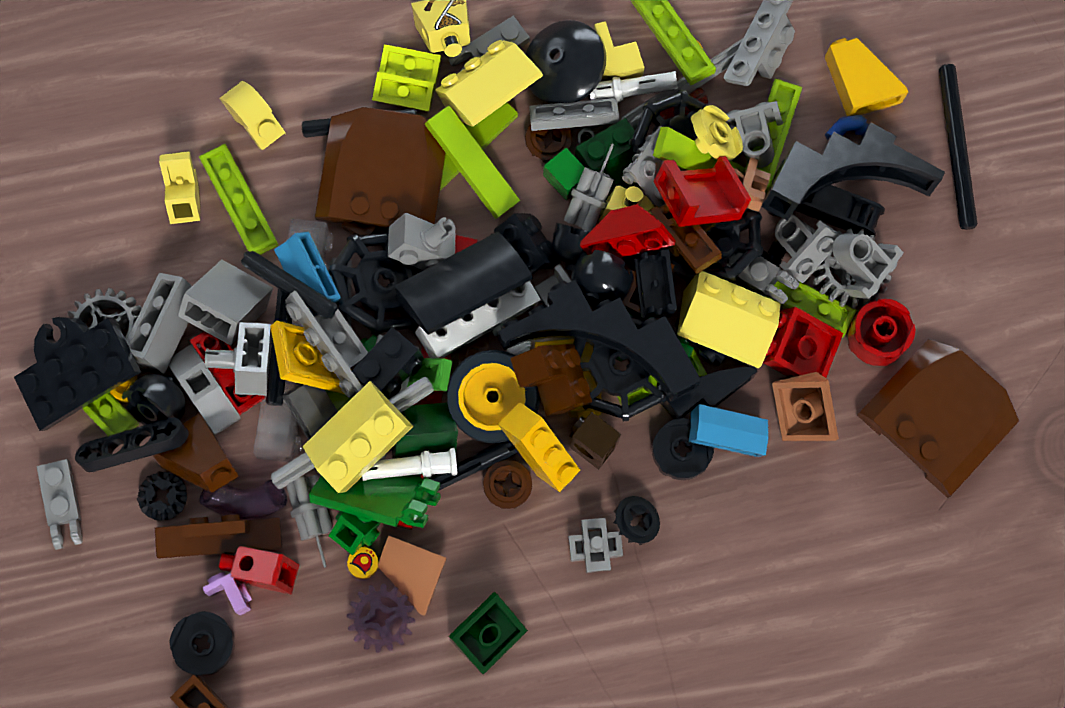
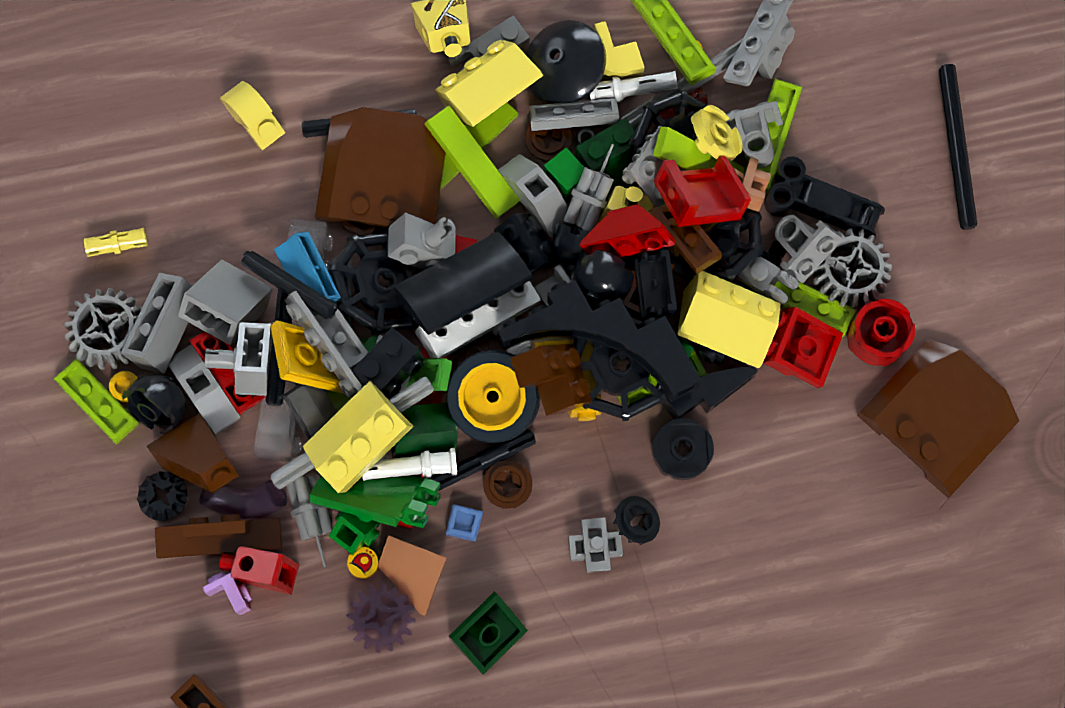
(60, 501): light grey hinge -> none
(74, 368): black plate -> none
(99, 455): black beam -> none
(115, 242): none -> light yellow pin
(181, 187): light yellow brick -> none
(196, 626): black plate -> none
(238, 200): lime tile -> none
(407, 78): neon yellow slope -> none
(464, 523): none -> medium blue tile
(535, 192): none -> light grey slope
(539, 446): yellow brick -> none
(594, 439): dark brown brick -> none
(729, 430): dark azure piece -> none
(805, 408): nougat slope -> none
(841, 160): black arch -> none
(848, 123): blue arm -> none
(862, 78): yellow slope -> none
(867, 264): light grey pin -> none

